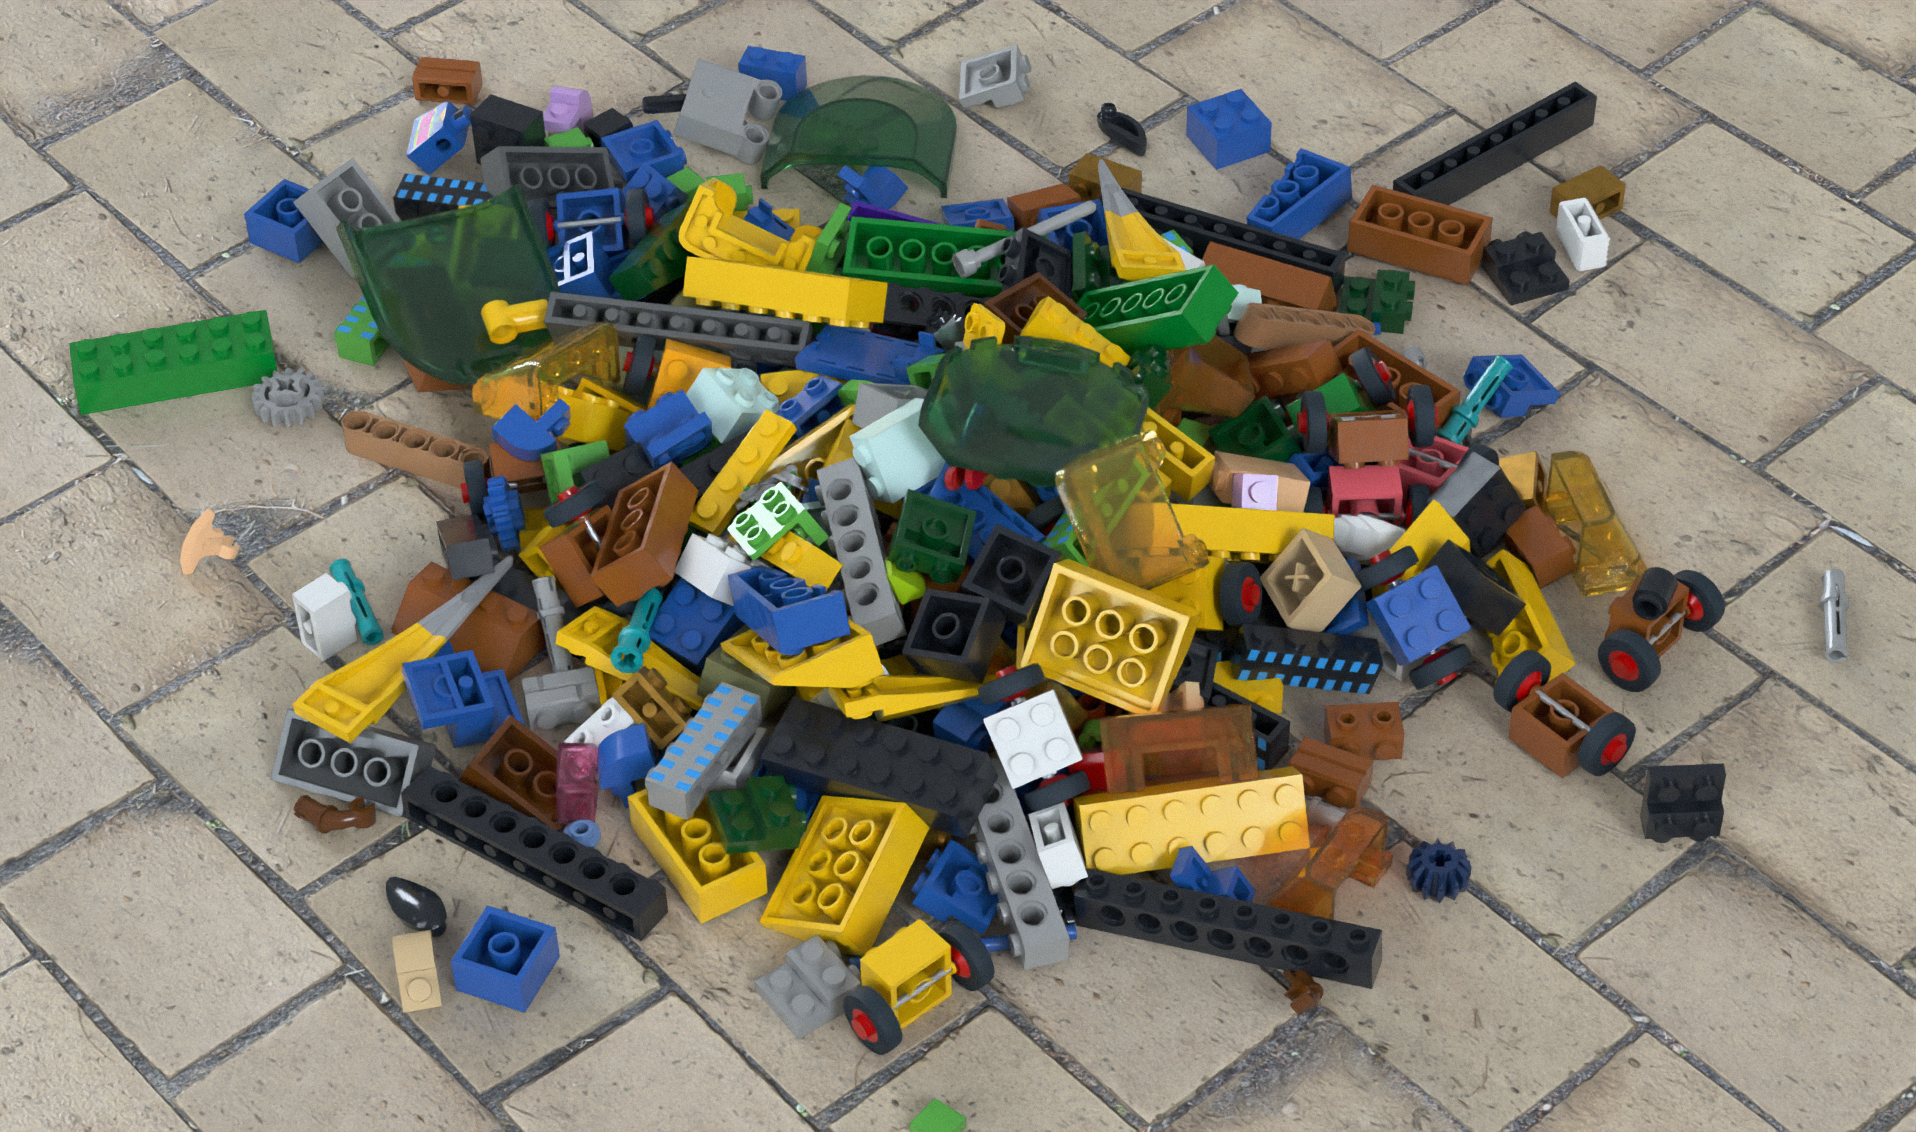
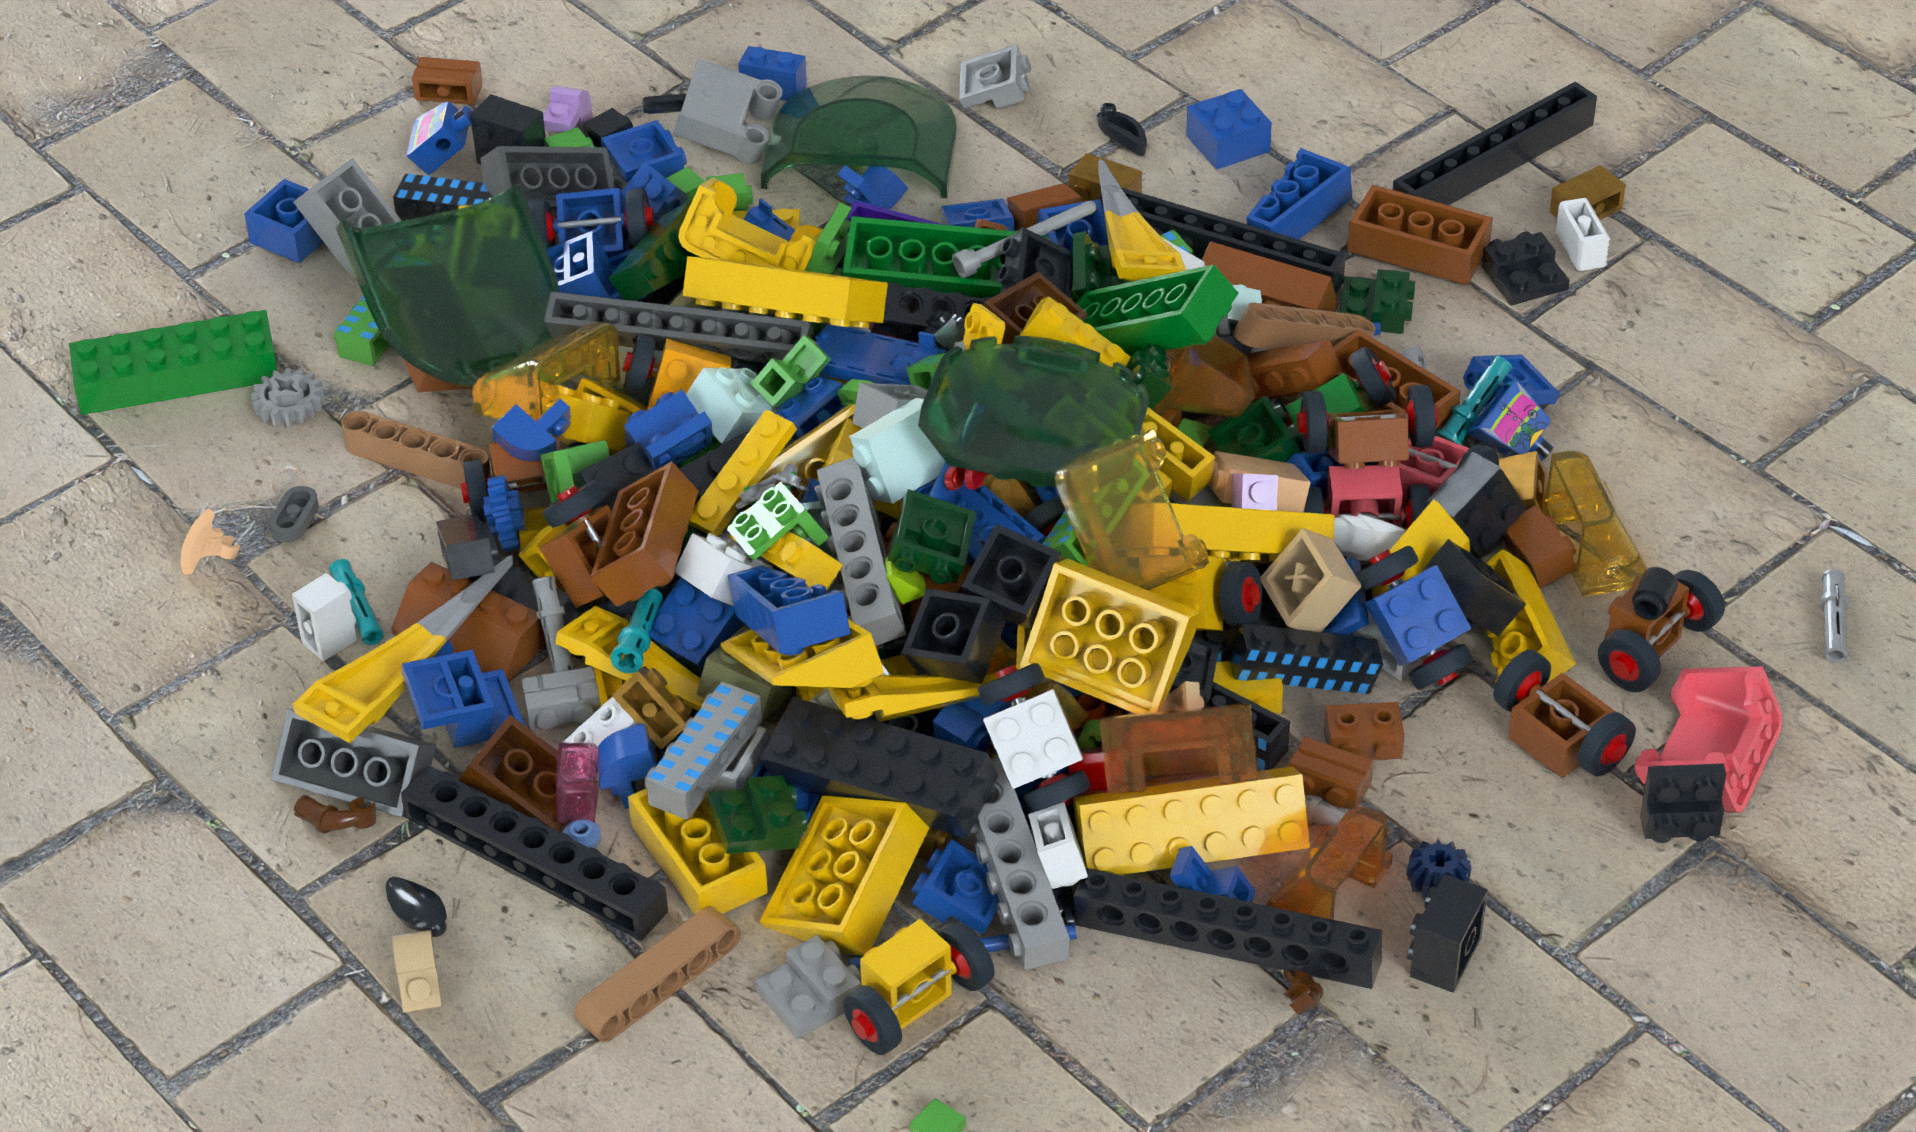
(294, 514): none -> dark grey plate
(505, 958): blue brick -> none
(506, 320): yellow piece -> none
(657, 974): none -> medium nougat beam
(788, 377): none -> bright green brick
(1447, 932): none -> black brick
(1513, 423): none -> torso
(1724, 719): none -> coral windscreen

